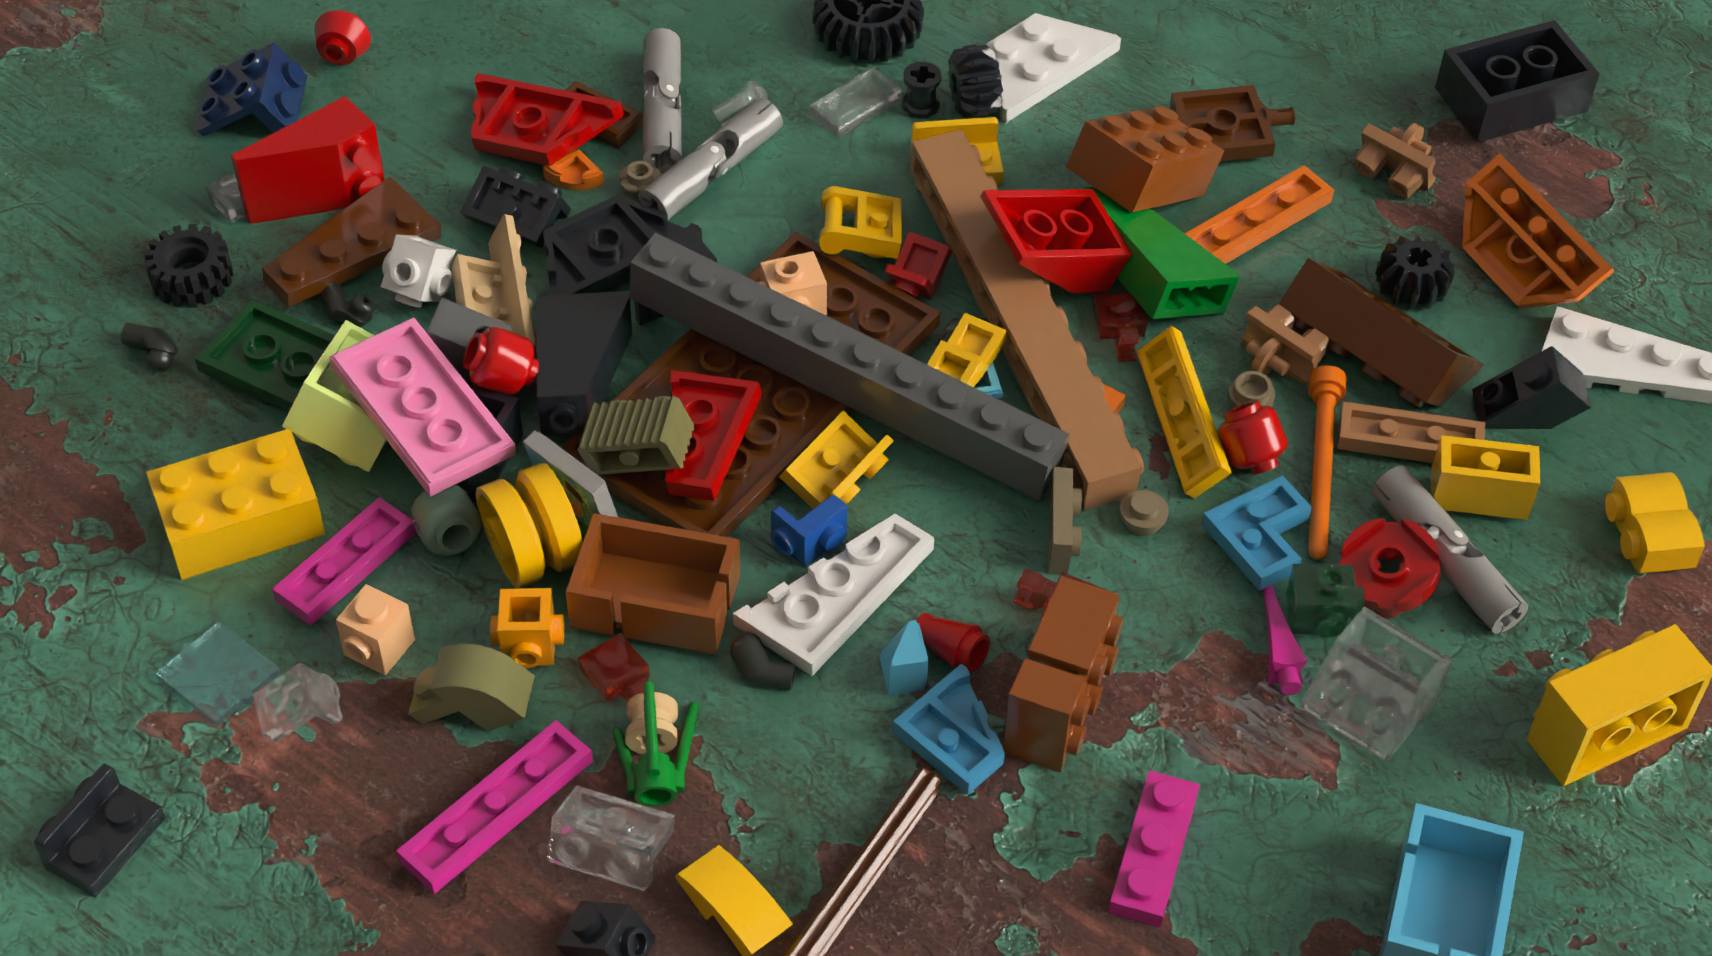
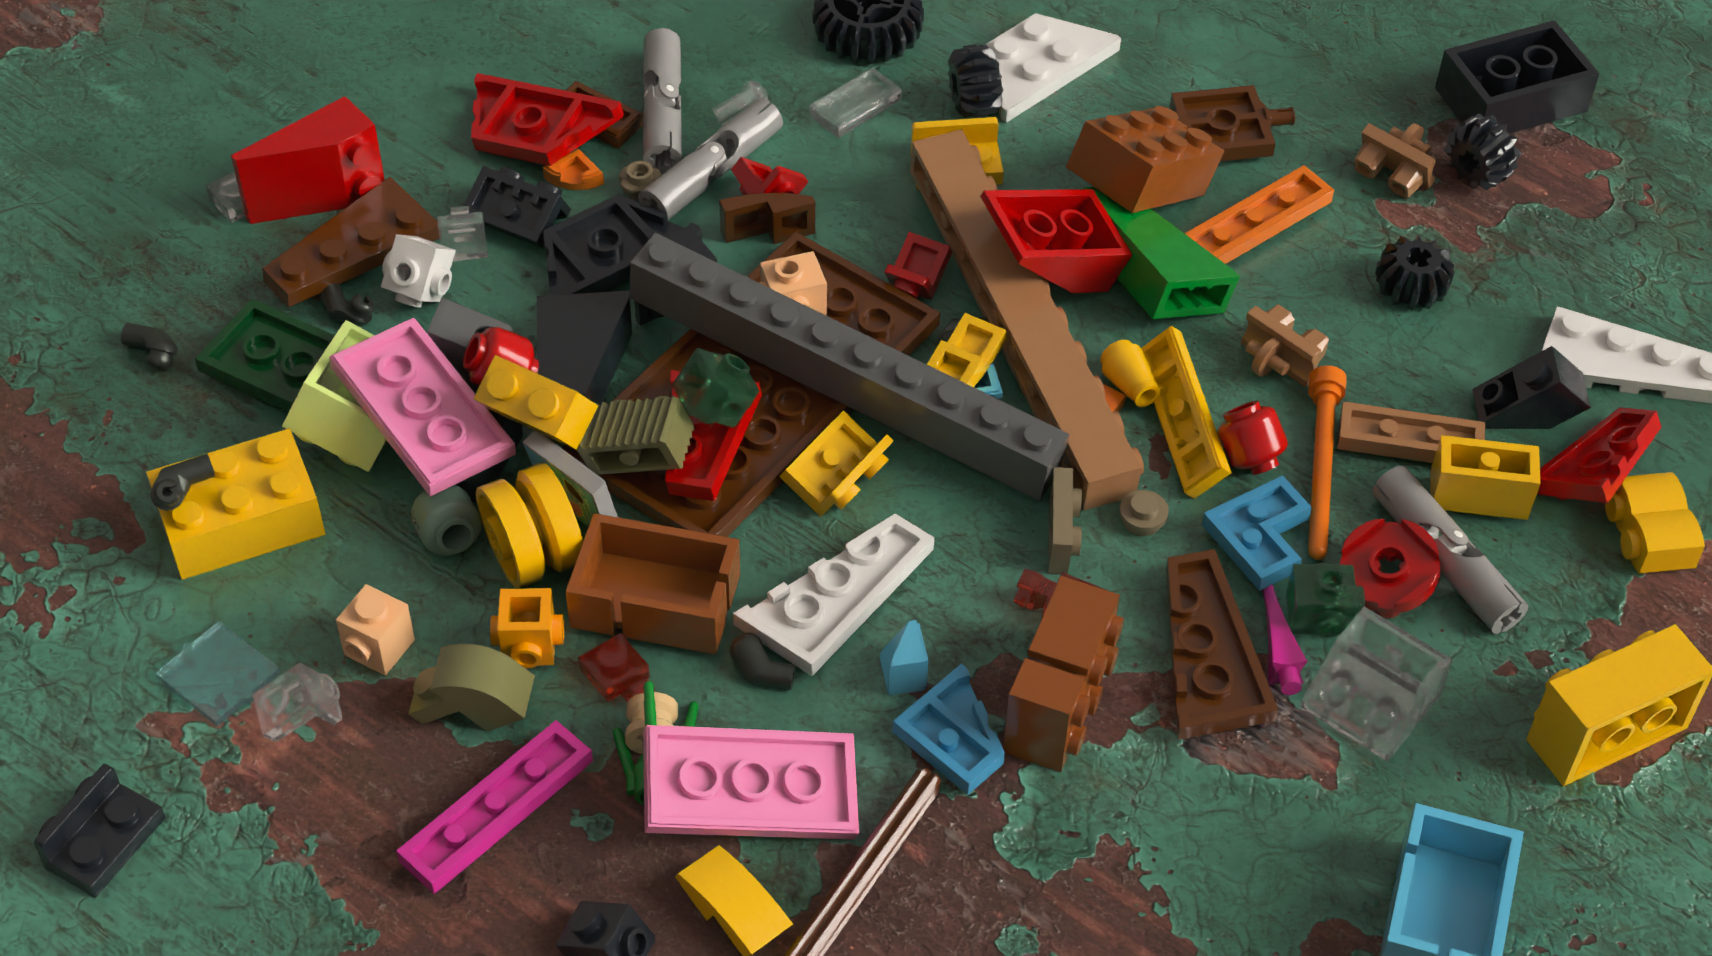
(177, 479): none -> pearl dark grey arm
(194, 282): black tyre -> none
(259, 84): dark blue bracket -> none
(341, 37): red cone -> none
(344, 561): dark pink plate -> none
(463, 233): none -> clear tile
(499, 284): tan bracket -> none
(535, 402): none -> yellow brick
(608, 837): clear bracket -> none
(715, 387): none -> clear green brick
(749, 782): none -> bright pink tile
(760, 178): none -> red bracket
(767, 213): none -> reddish brown slope
(813, 534): blue bracket -> none
(876, 223): yellow plate -> none
(921, 84): black bush -> none
(955, 641): red cone -> none
(1120, 319): clear red plate -> none
(1129, 371): none -> yellow cone
(1154, 849): dark pink plate -> none
(1213, 658): none -> reddish brown wing
(1251, 387): dark tan plate -> none
(1378, 334): reddish brown slope -> none
(1482, 151): none -> black gear
(1526, 241): orange wedge -> none
(1601, 457): none -> red wing

